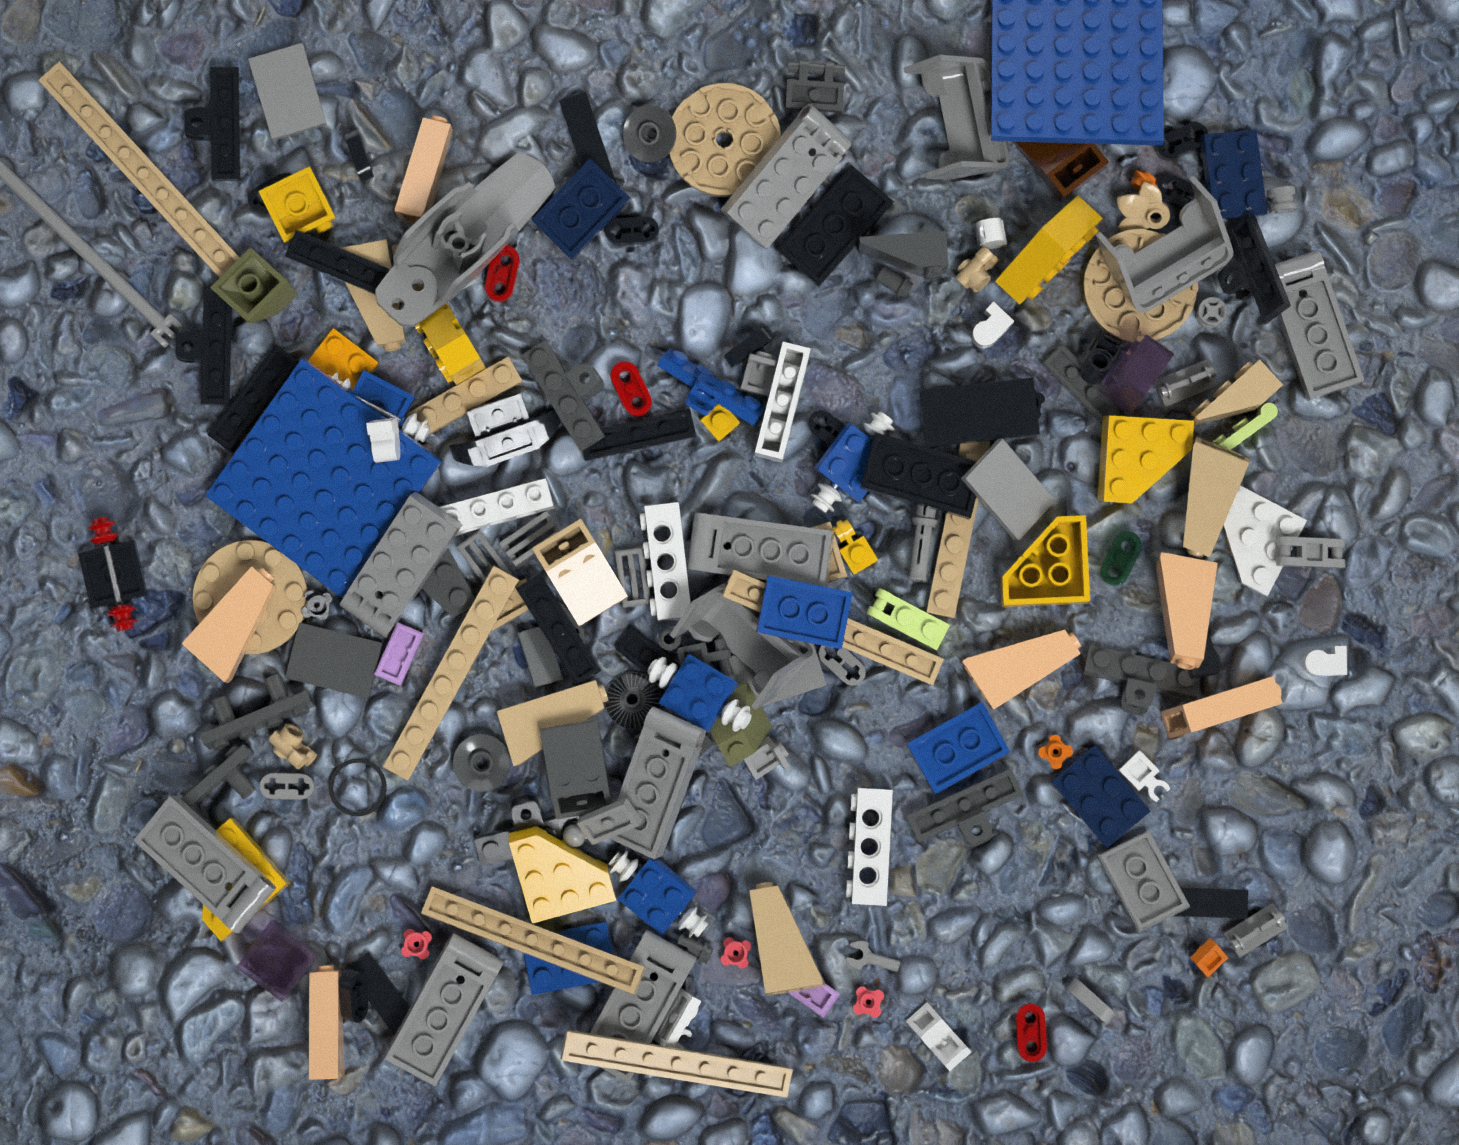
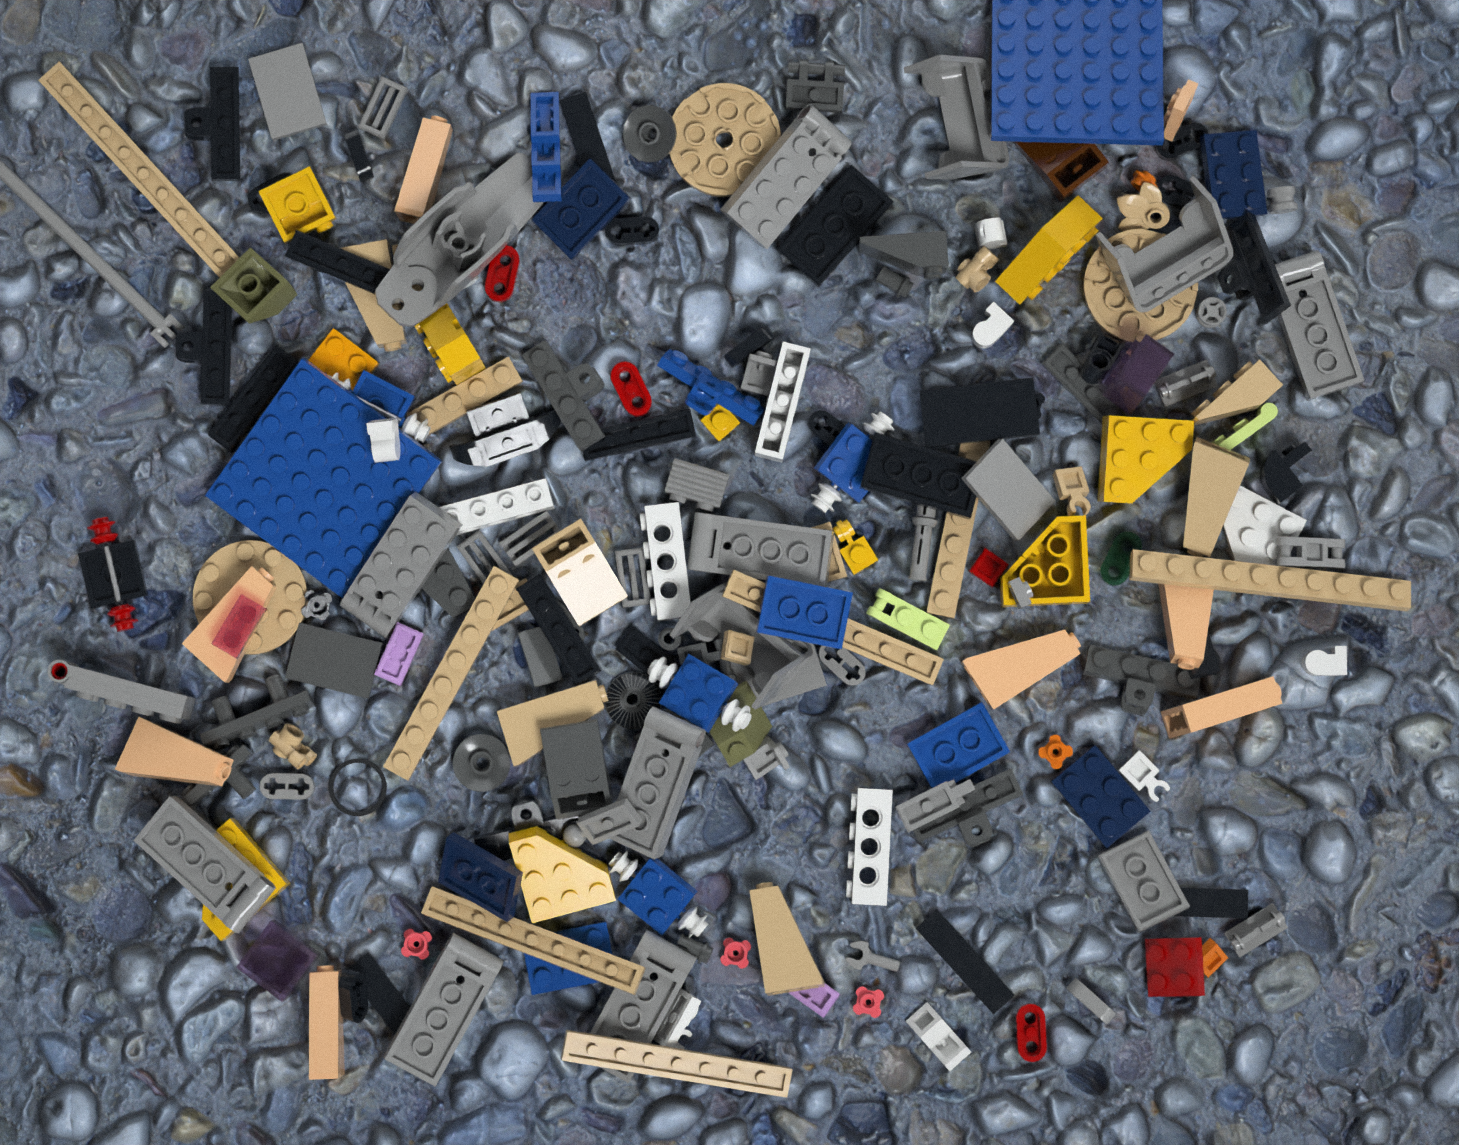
(122, 692): none -> light grey hinge
(166, 755): none -> light nougat slope
(239, 626): none -> clear pink plate
(393, 112): none -> light grey tile
(480, 877): none -> dark blue plate
(545, 147): none -> blue slope
(696, 484): none -> light grey brick
(737, 647): none -> tan tile
(933, 804): none -> light grey hinge
(965, 961): none -> black tile
(988, 567): none -> red tile
(1021, 592): none -> light grey plate
(1072, 486): none -> tan plate
(1174, 967): none -> red plate
(1177, 109): none -> light nougat plate
(1270, 580): none -> tan plate
(1277, 476): none -> black brick

